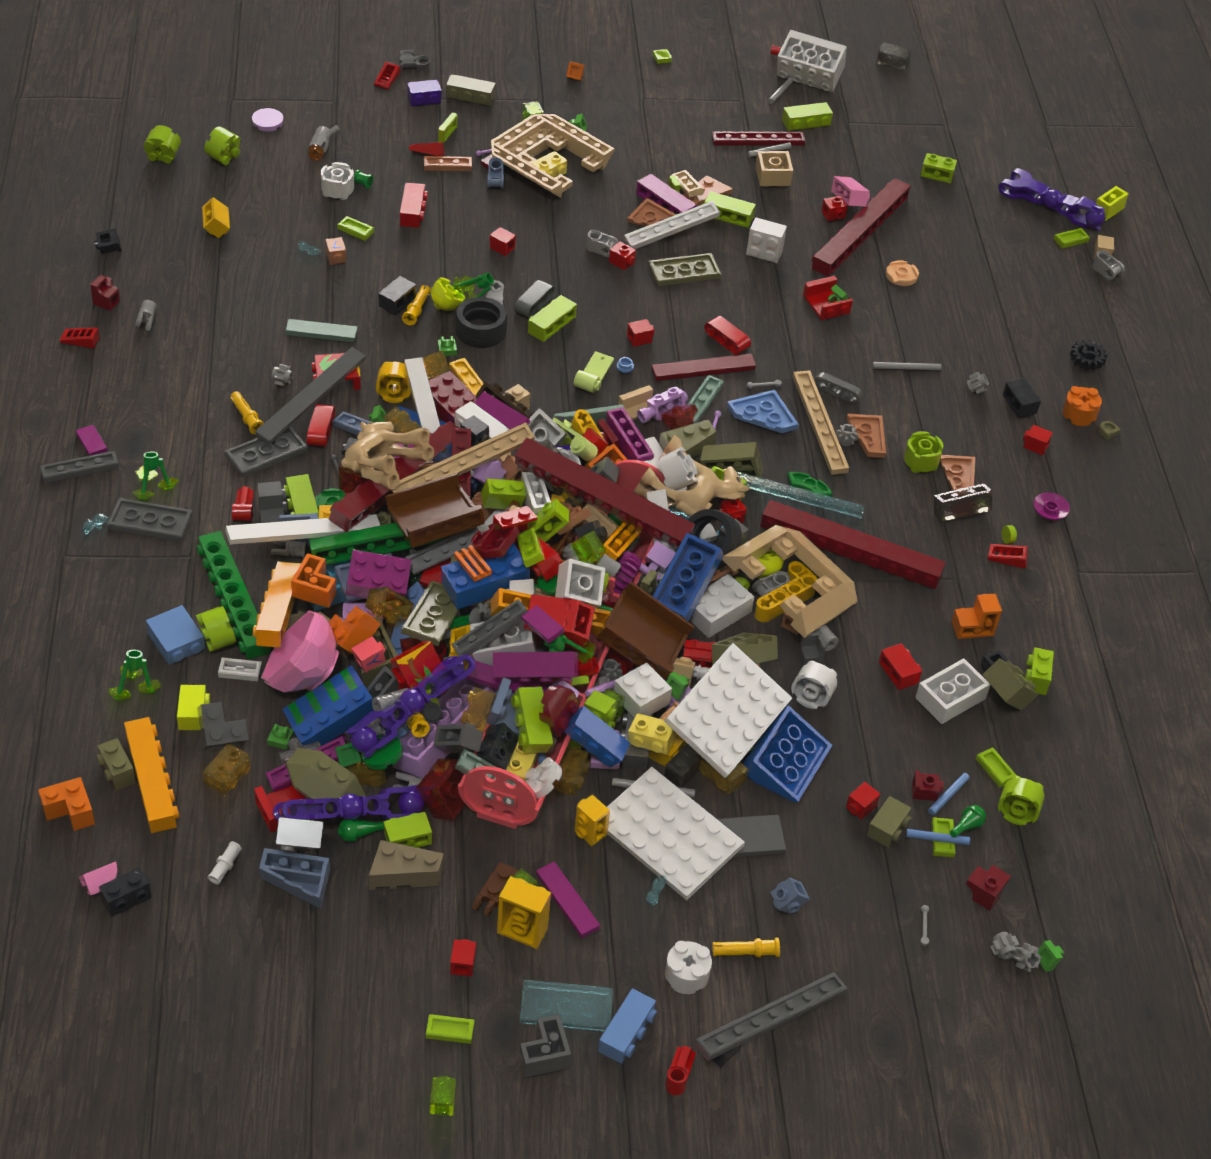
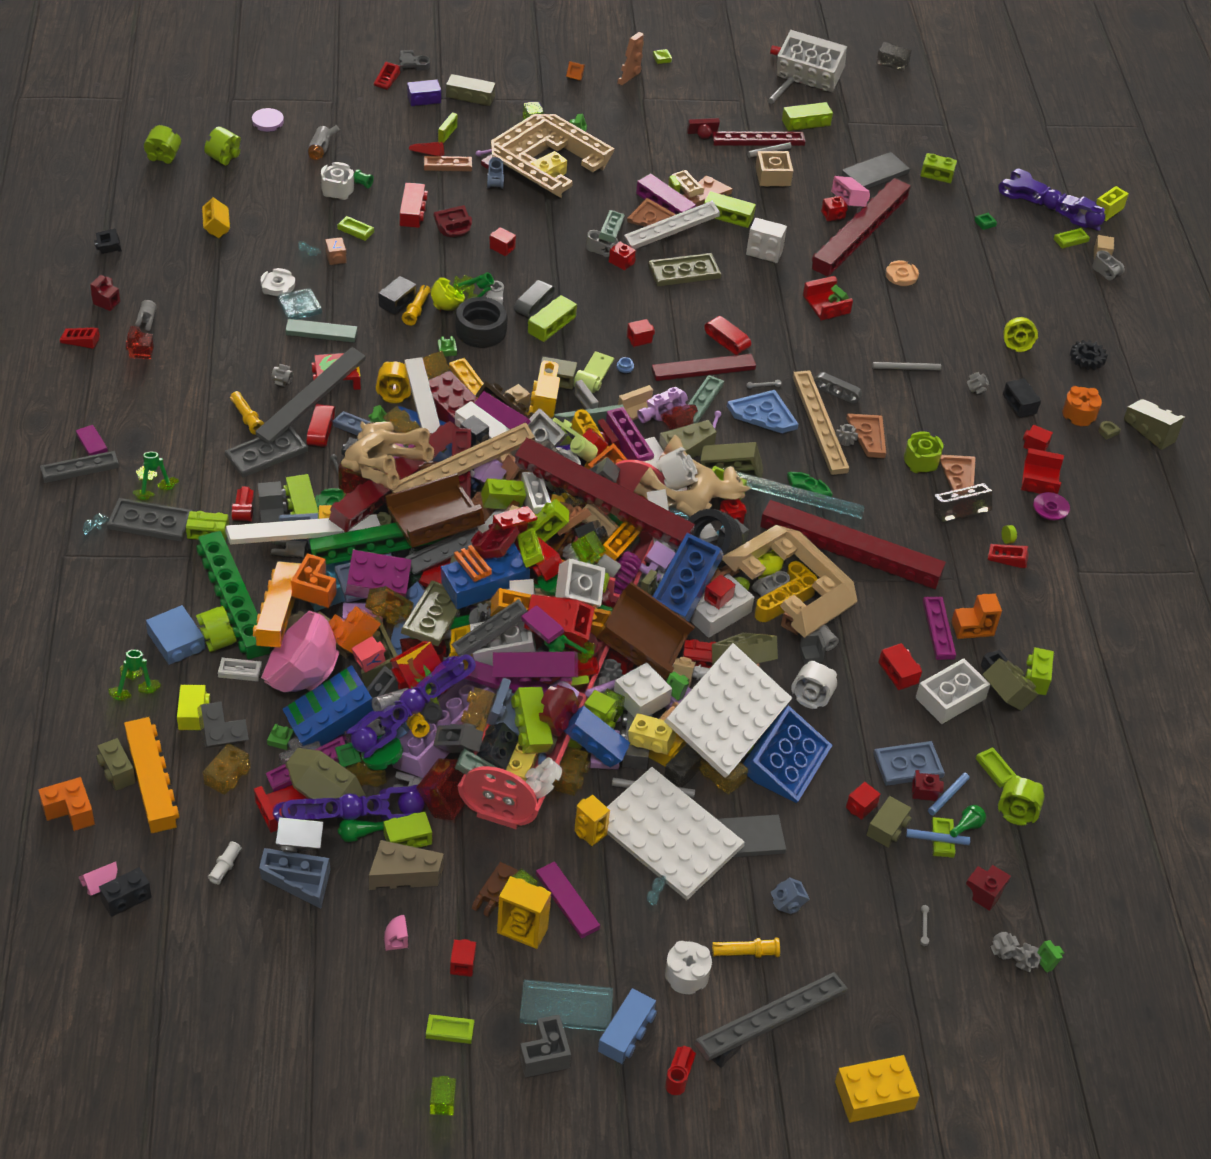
(139, 343): none -> clear red brick
(204, 523): none -> lime brick
(270, 285): none -> white plate
(299, 304): none -> clear light blue tile
(396, 934): none -> bright pink brick
(453, 221): none -> dark red slope
(545, 389): none -> yellow brick
(566, 371): none -> brick
(585, 396): none -> light grey tile
(611, 226): none -> sand green tile
(634, 55): none -> nougat wing
(703, 127): none -> dark red tile
(719, 591): none -> red brick
(876, 1088): none -> yellow brick
(877, 170): none -> tile
(900, 762): none -> sand blue tile
(939, 628): none -> magenta tile
(985, 221): none -> green tile
(1020, 334): none -> neon yellow cylinder
(1041, 471): none -> red panel
(1154, 423): none -> olive wedge

